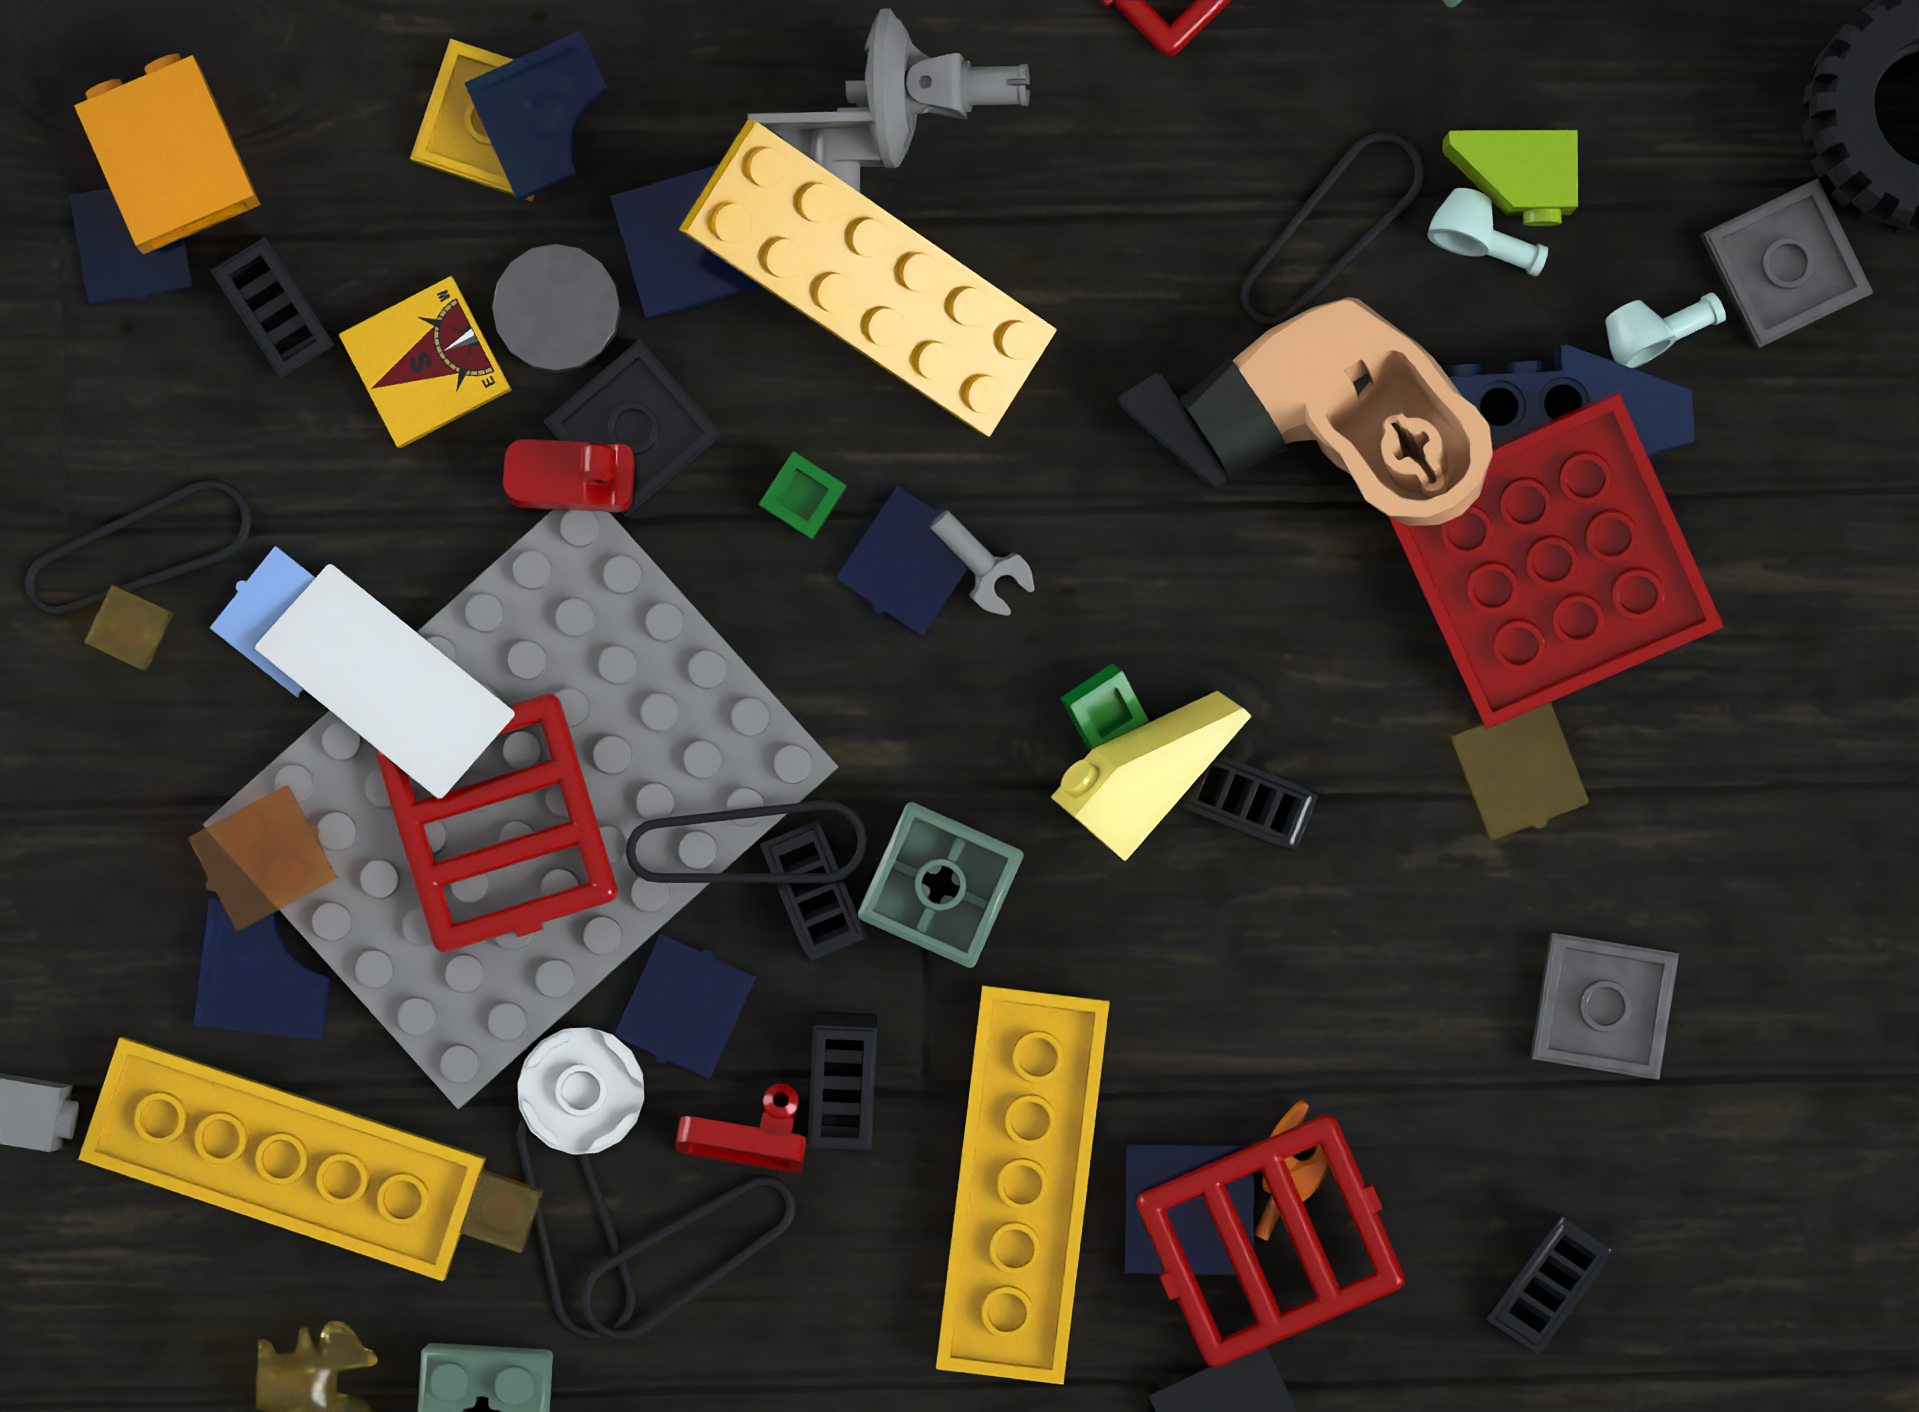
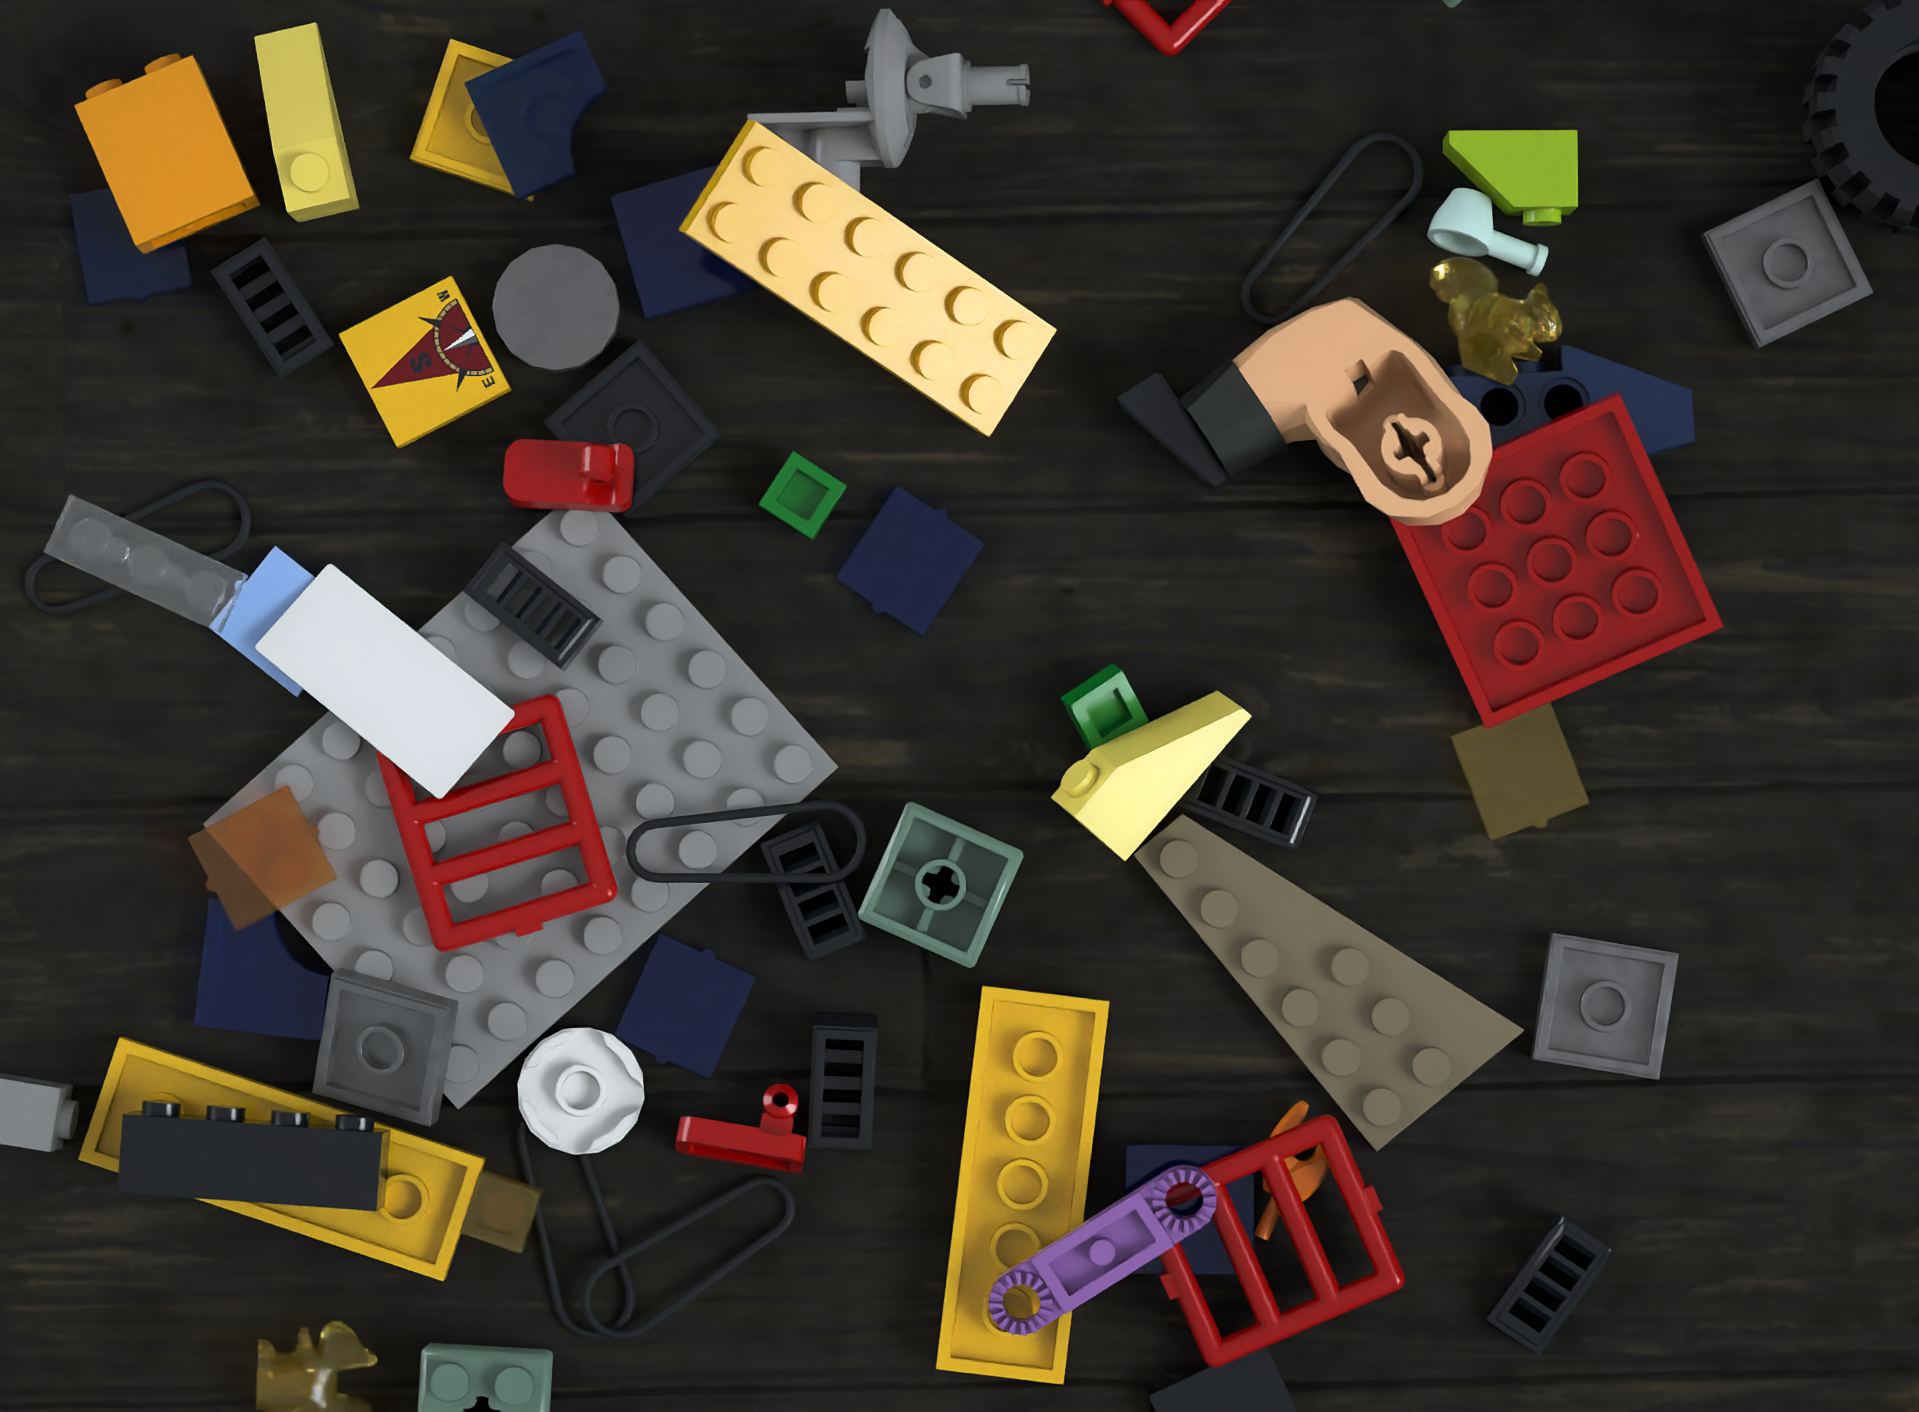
(128, 627): clear yellow plate -> none
(145, 563): none -> clear plate
(252, 1158): none -> black brick
(304, 124): none -> light yellow slope
(385, 1046): none -> flat silver tile
(574, 638): none -> black slope
(982, 563): light grey bar -> none
(1102, 1250): none -> medium lavender plate
(1349, 1005): none -> dark tan wing
(1492, 324): none -> clear yellow animal
(1641, 335): light aqua bar -> none

